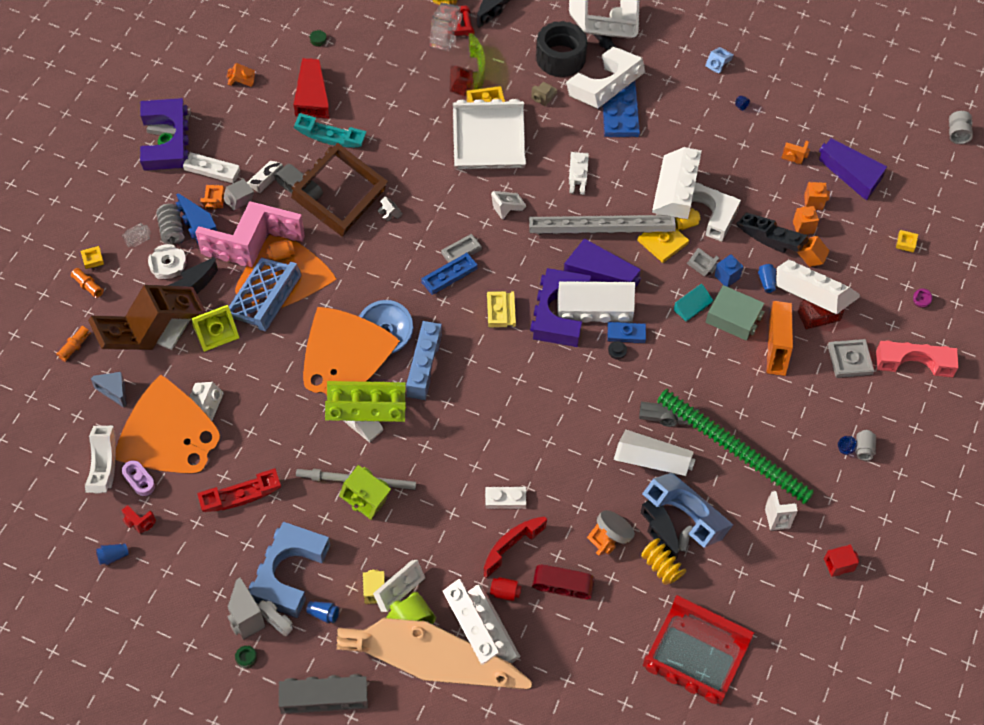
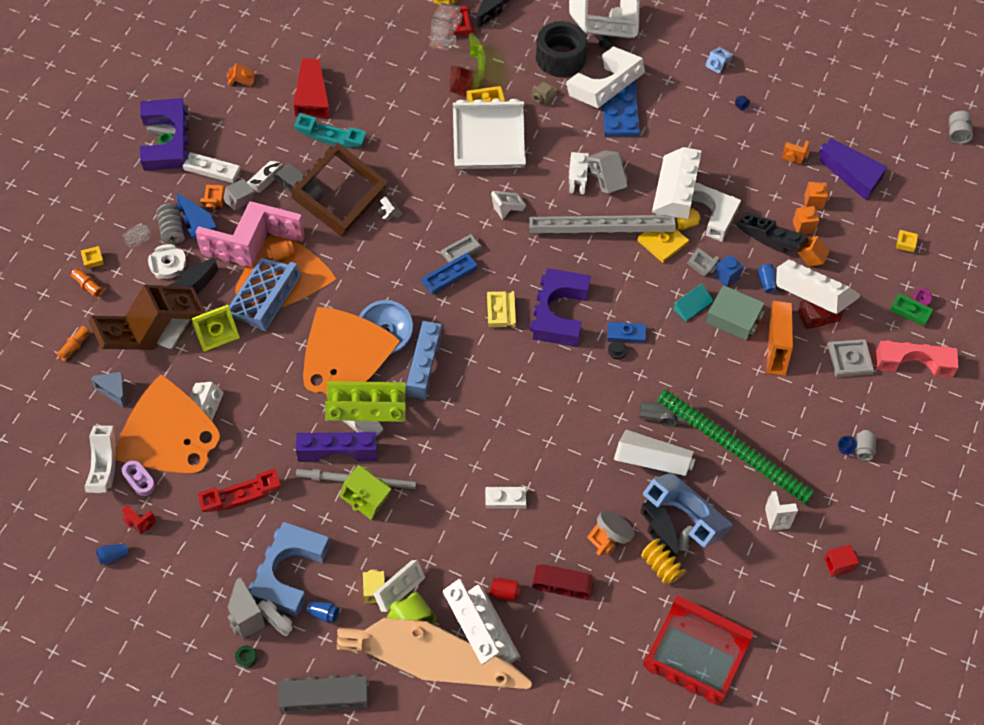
(318, 38): dark green tile -> none
(359, 445): none -> dark purple arch
(530, 528): red slope -> none
(596, 301): white slope -> none
(601, 265): dark purple slope -> none
(609, 169): none -> light grey brick
(911, 309): none -> green plate

